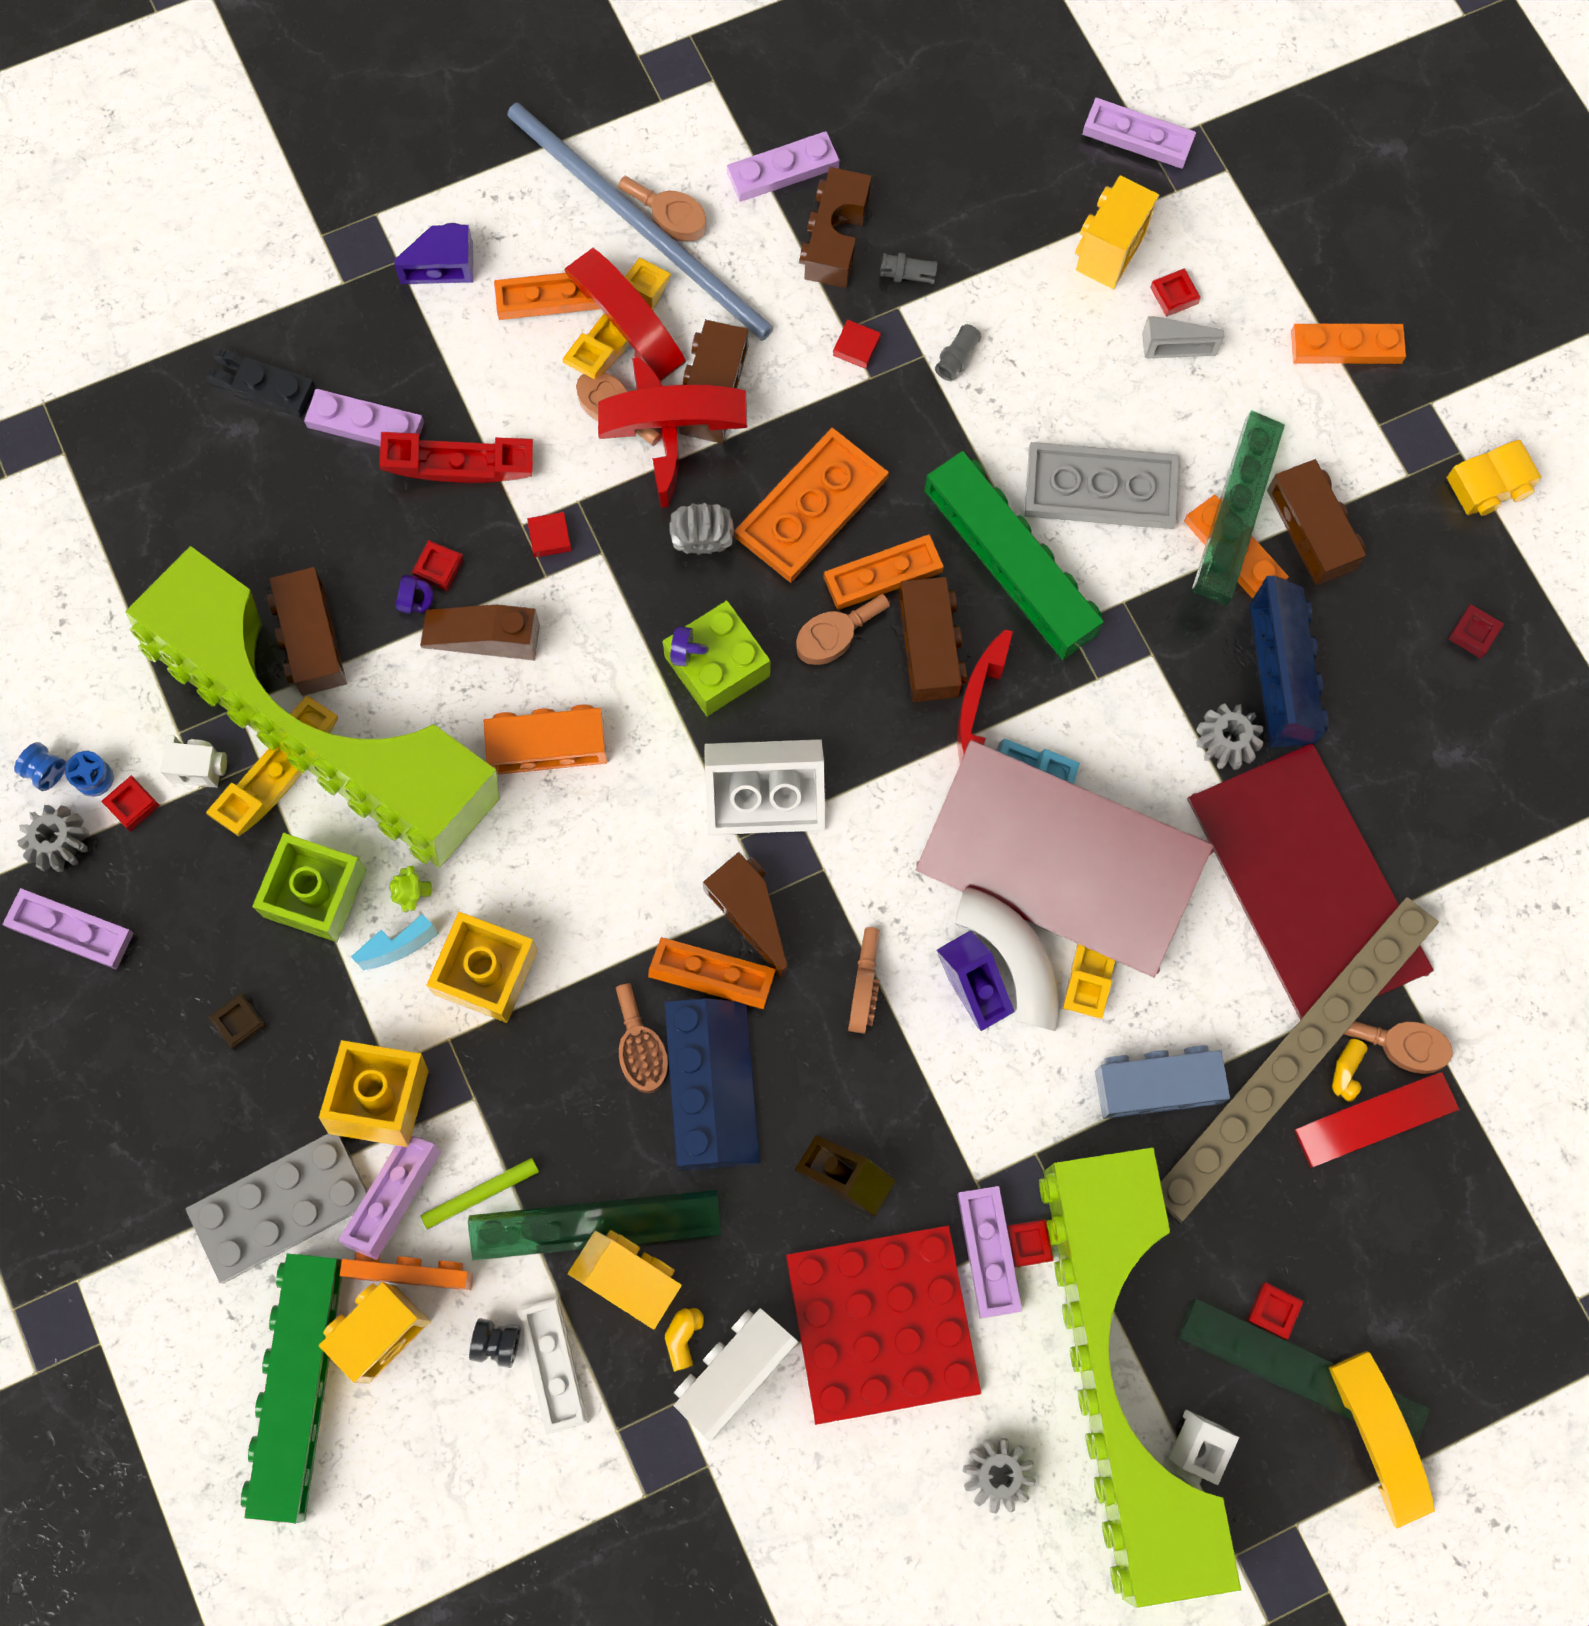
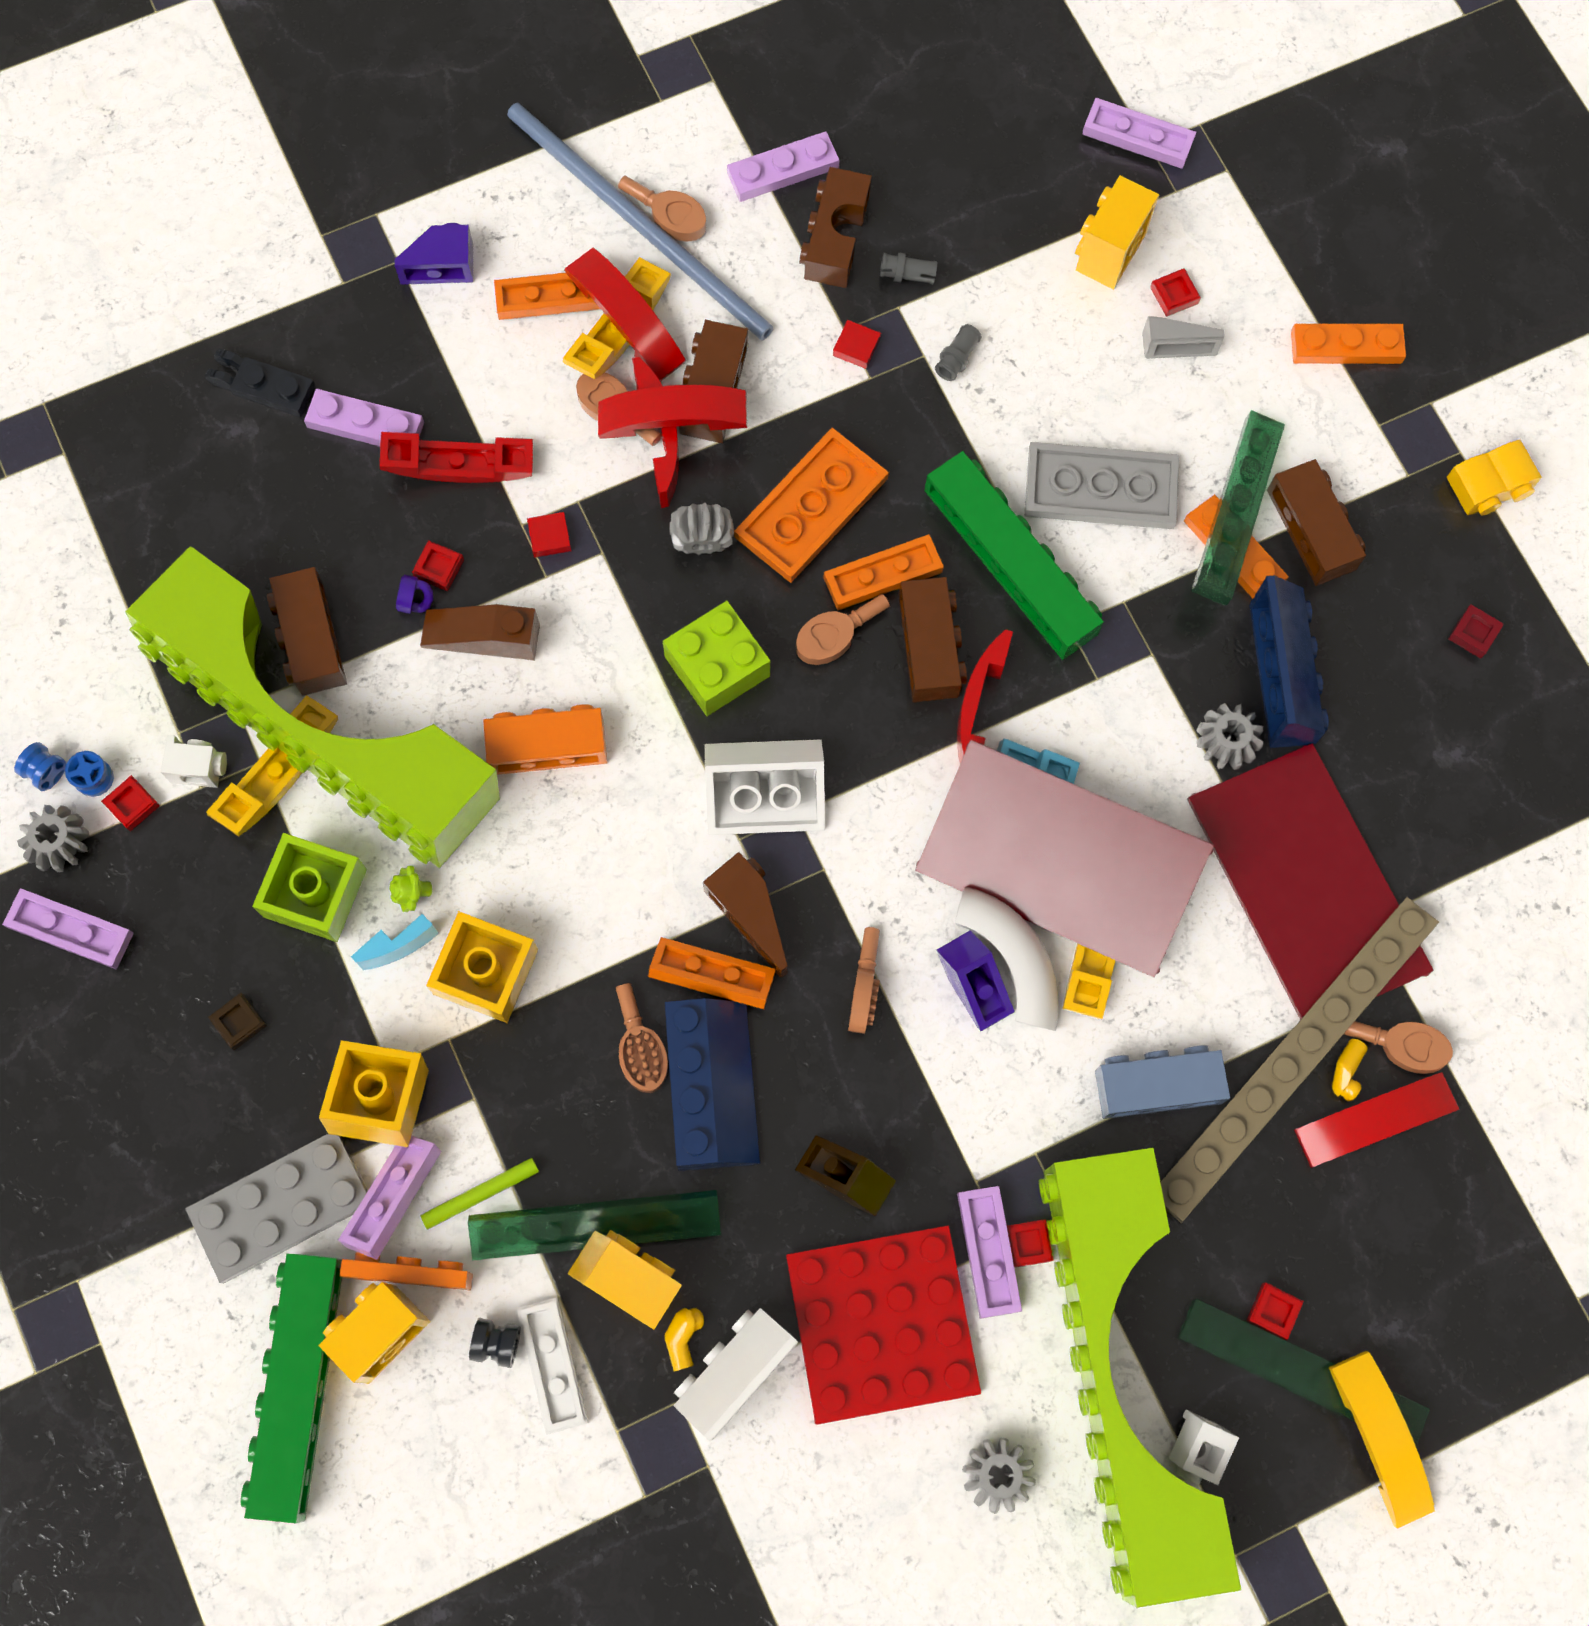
(683, 646): dark purple tile -> none

